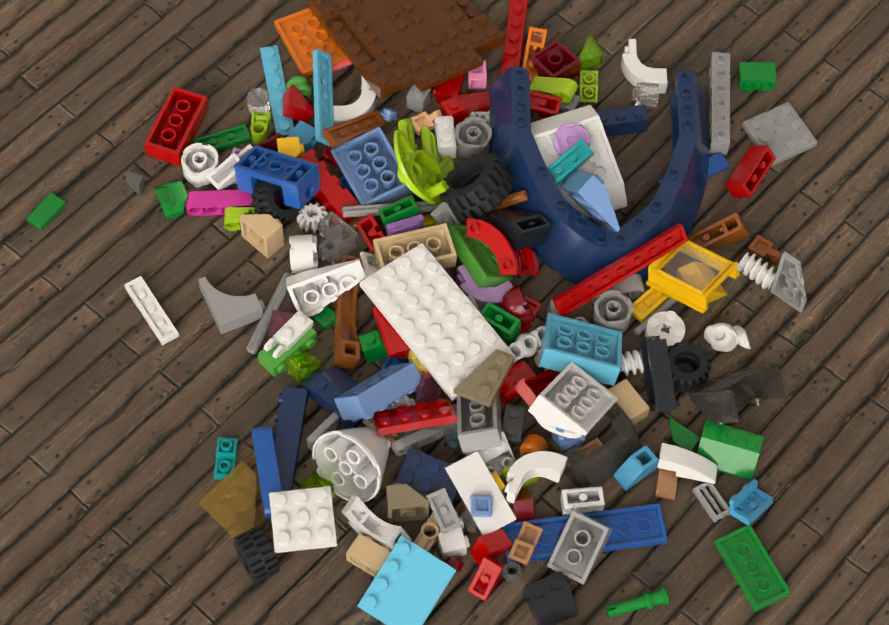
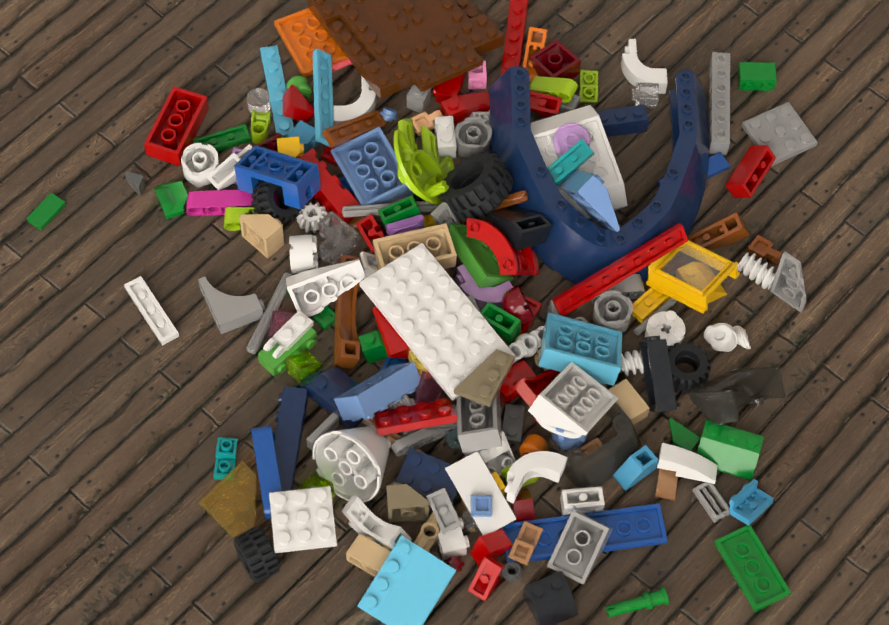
(590, 55): clear neon green slope -> none

